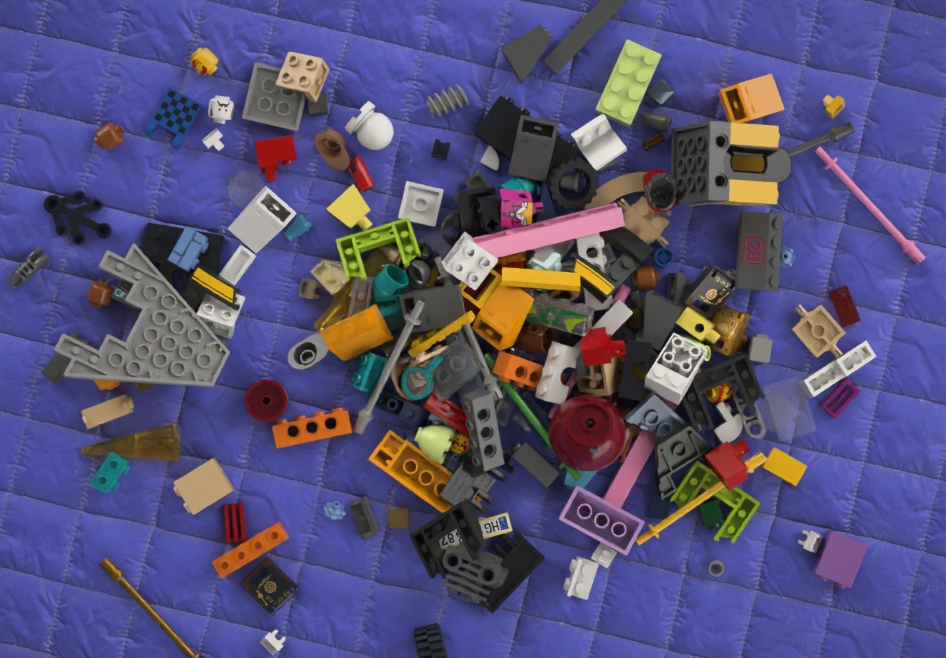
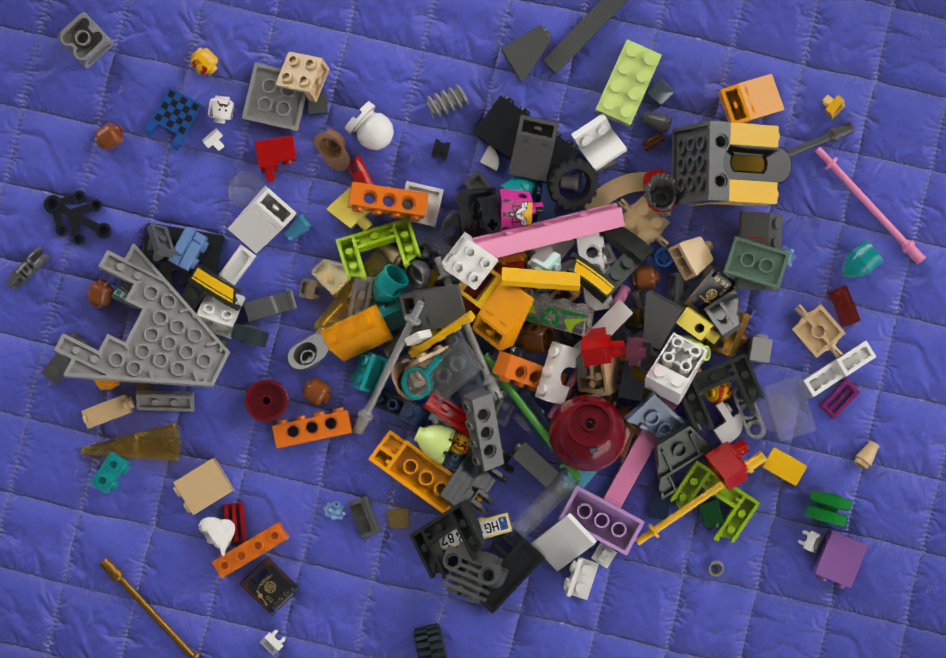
(85, 40): none -> light grey piece
(160, 242): none -> dark grey tile
(165, 400): none -> light grey tile
(217, 532): none -> white hair
(250, 335): none -> black wheel
(270, 306): none -> dark grey piece
(317, 391): none -> dark orange head
(417, 200): none -> orange brick
(418, 337): none -> white tile
(544, 503): none -> clear brick
(564, 542): none -> white tile
(635, 350): none -> clear pink brick
(692, 256): none -> tan torso
(725, 313): none -> dark grey wing
(756, 262): none -> sand green tile
(828, 508): none -> green wheel
(861, 260): none -> teal helmet
(866, 456): none -> tan cone

